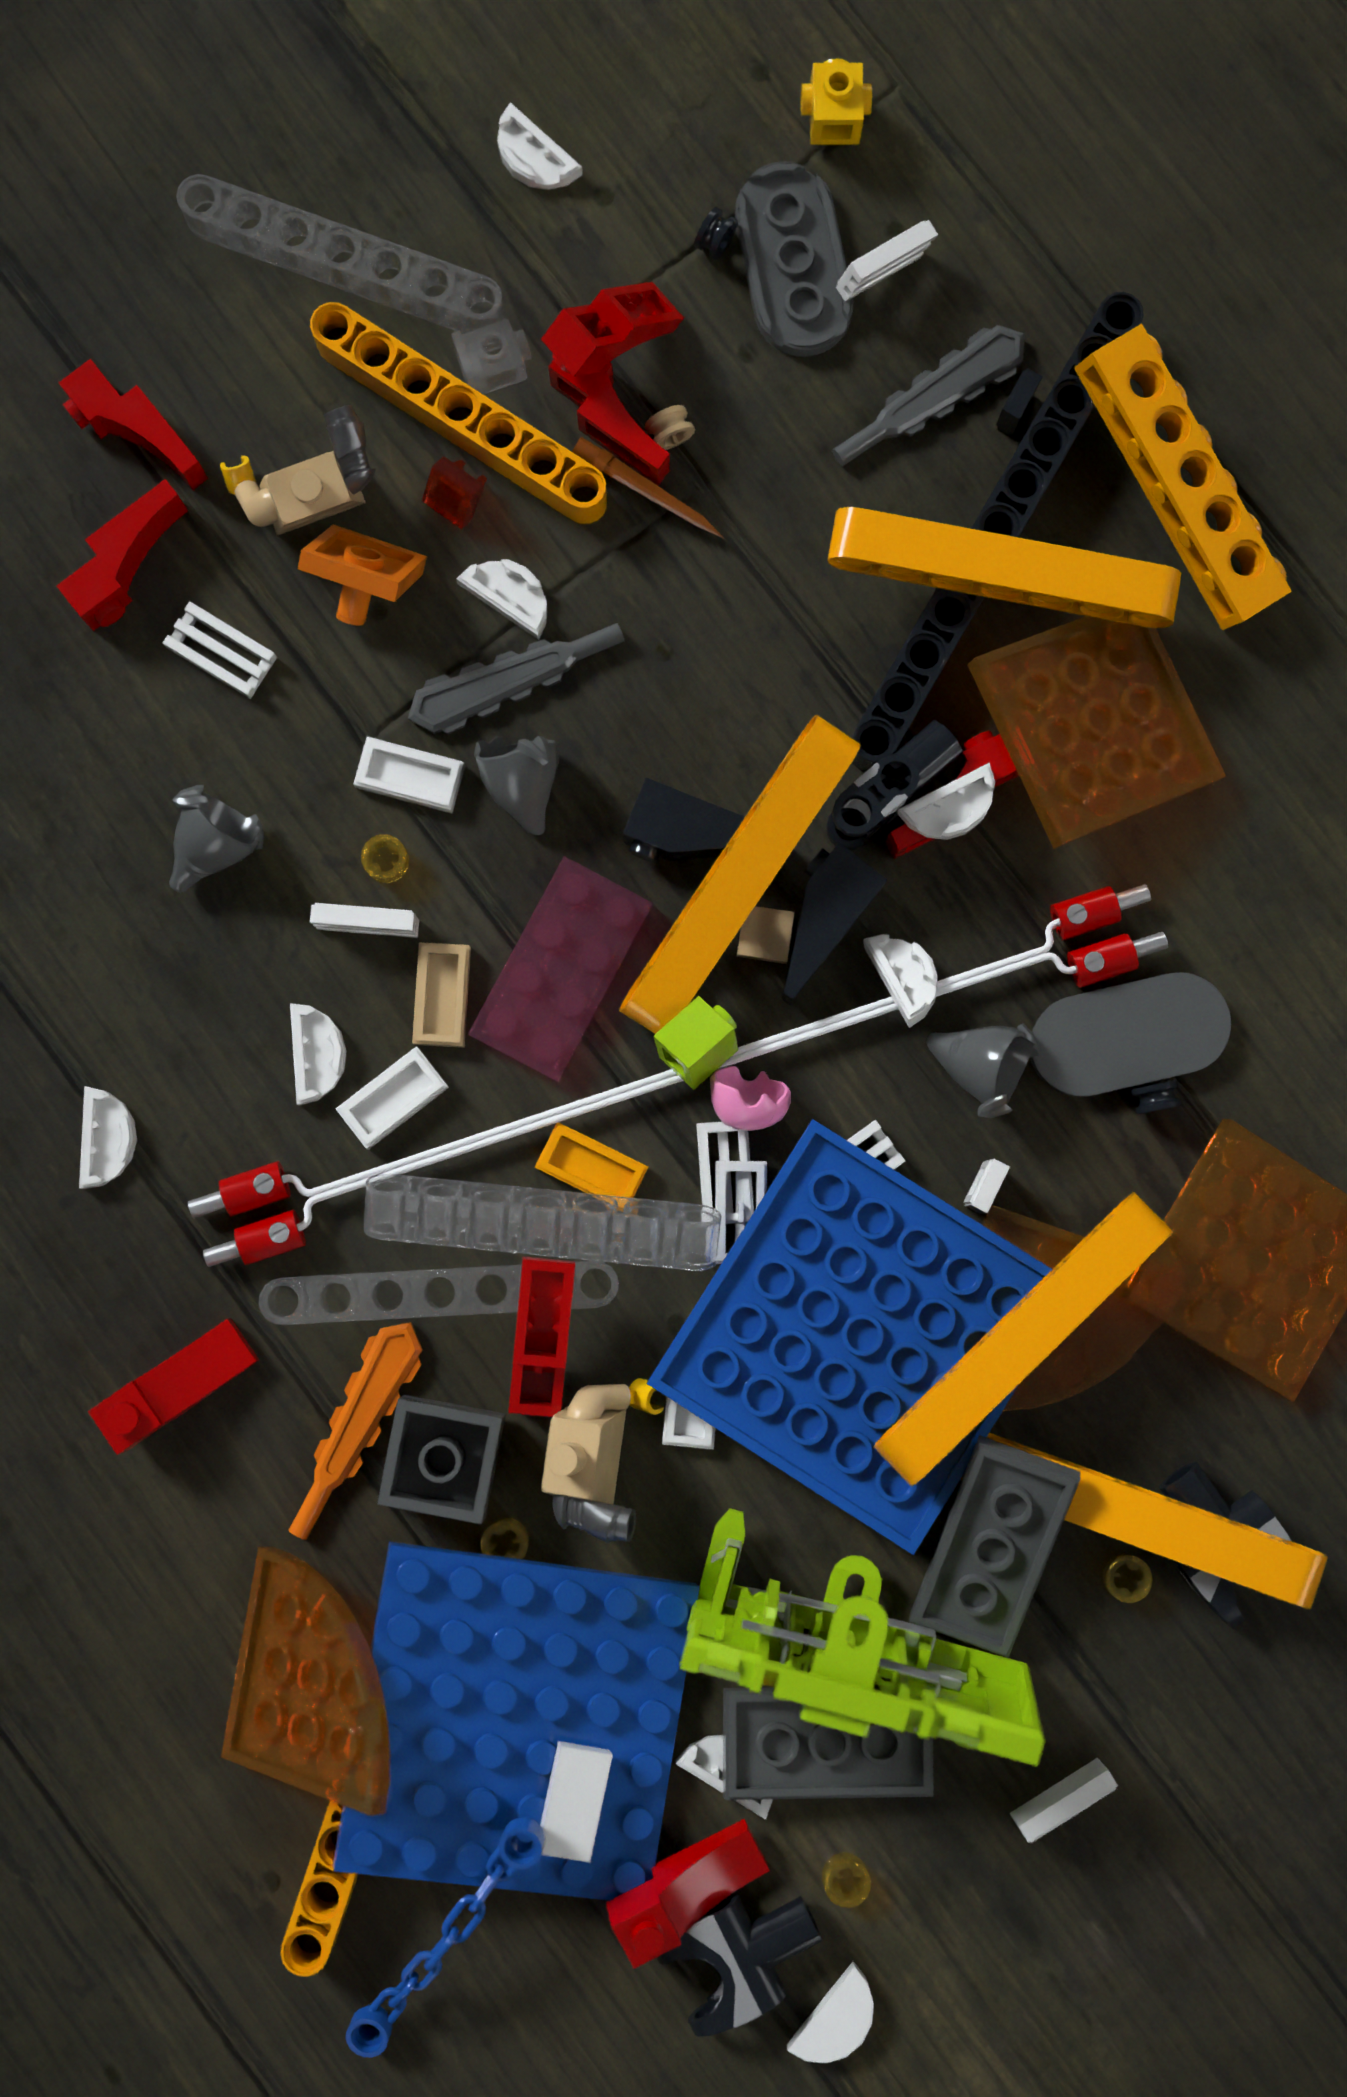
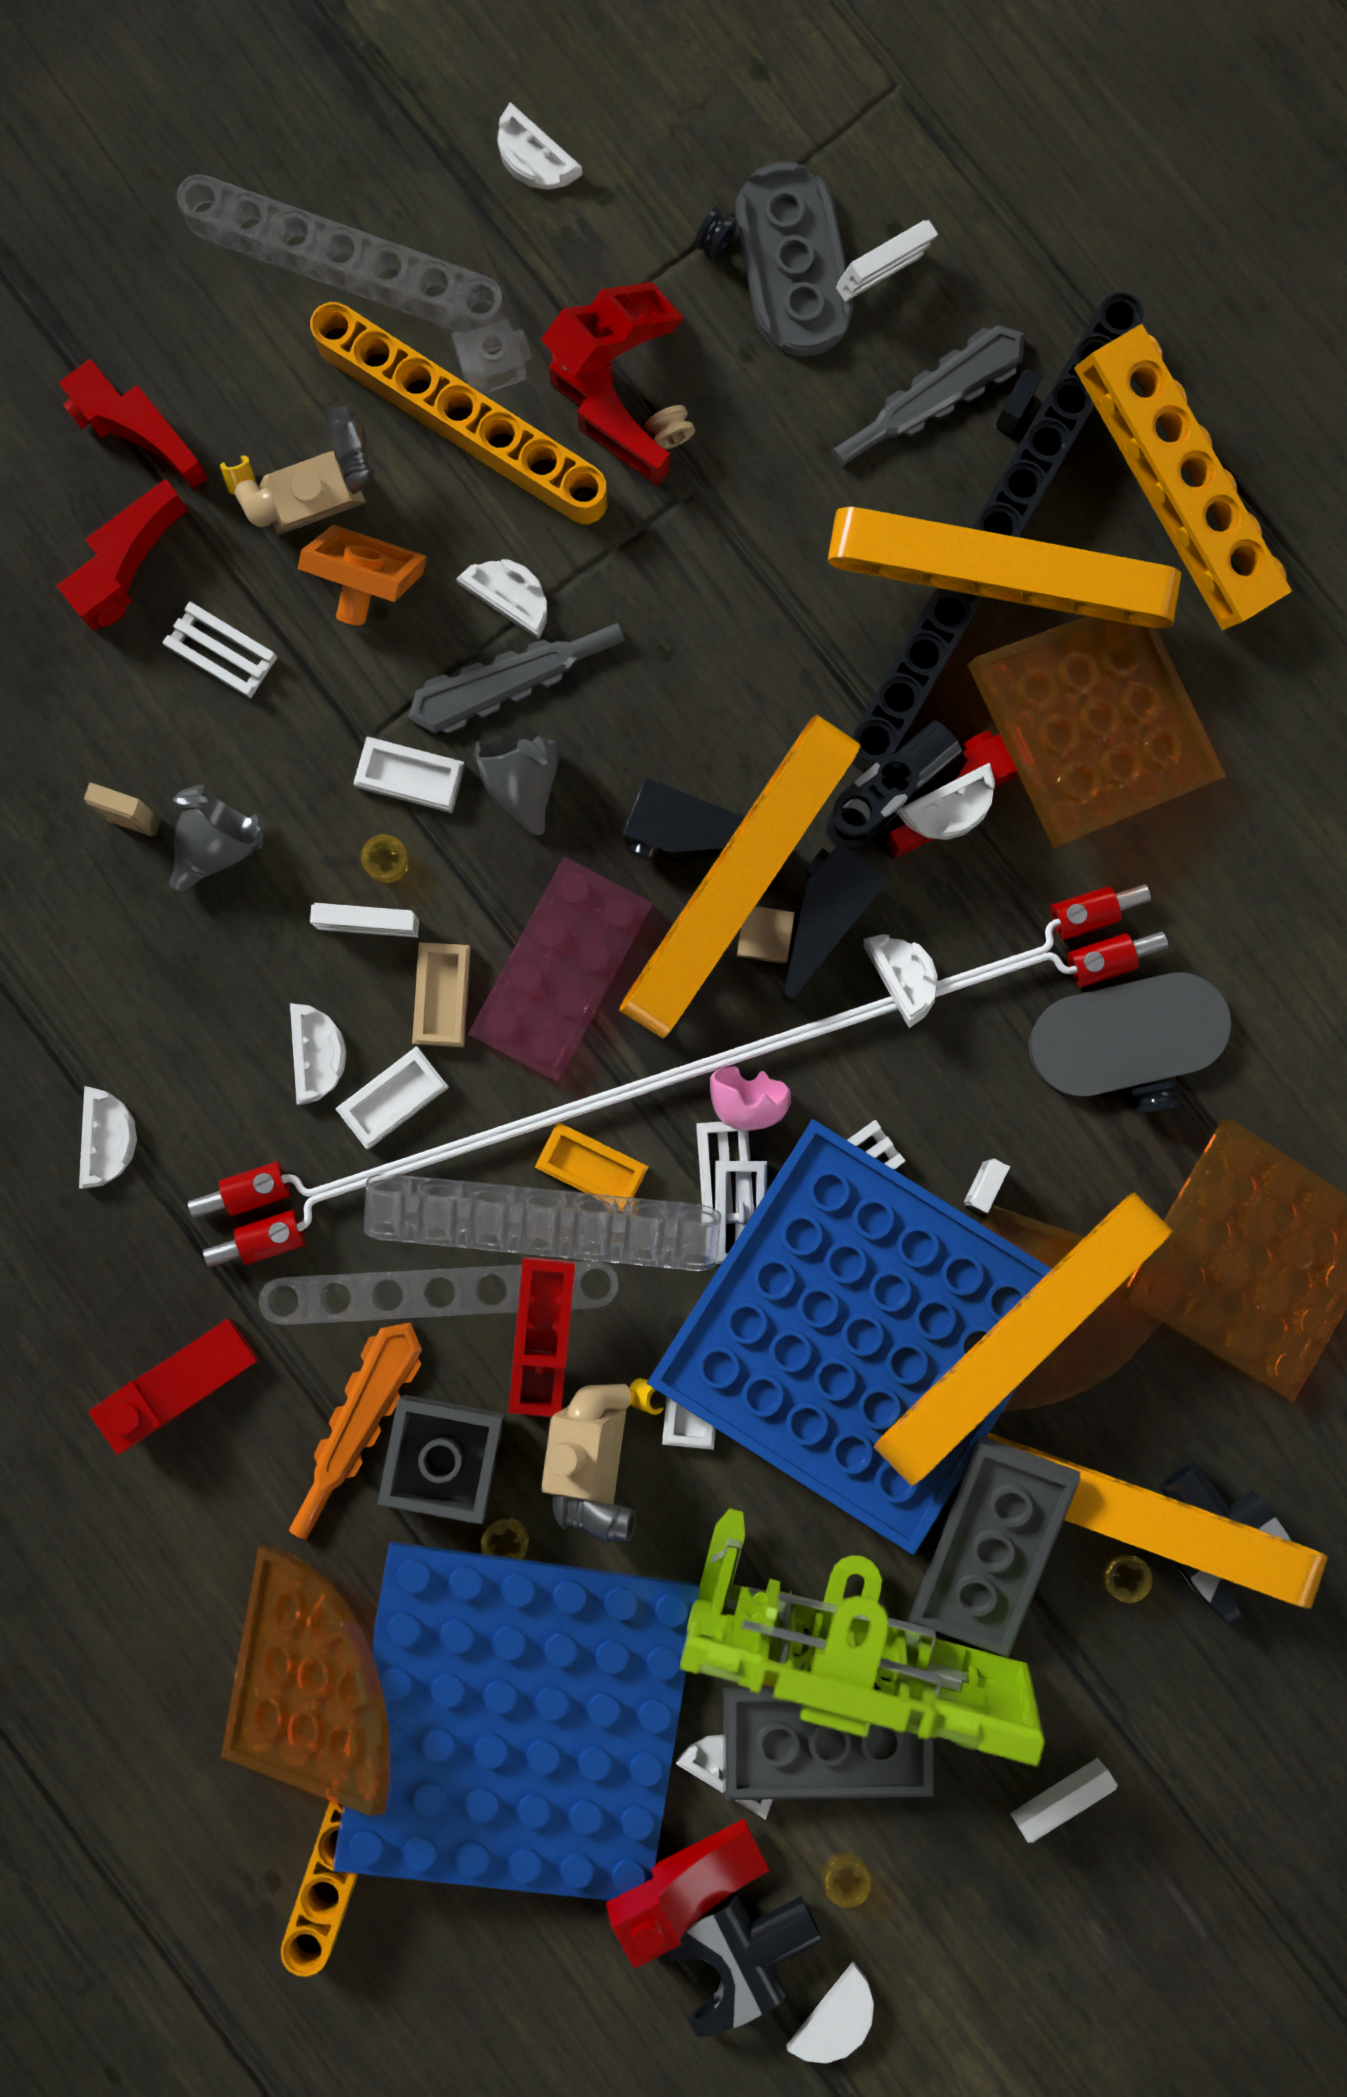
(122, 809): none -> tan tile
(453, 491): clear red tile -> none
(518, 1855): blue piece -> none
(574, 1800): white tile -> none
(617, 470): dark orange bar -> none
(697, 1041): lime brick -> none
(836, 102): yellow brick -> none
(986, 1062): dark grey hat -> none

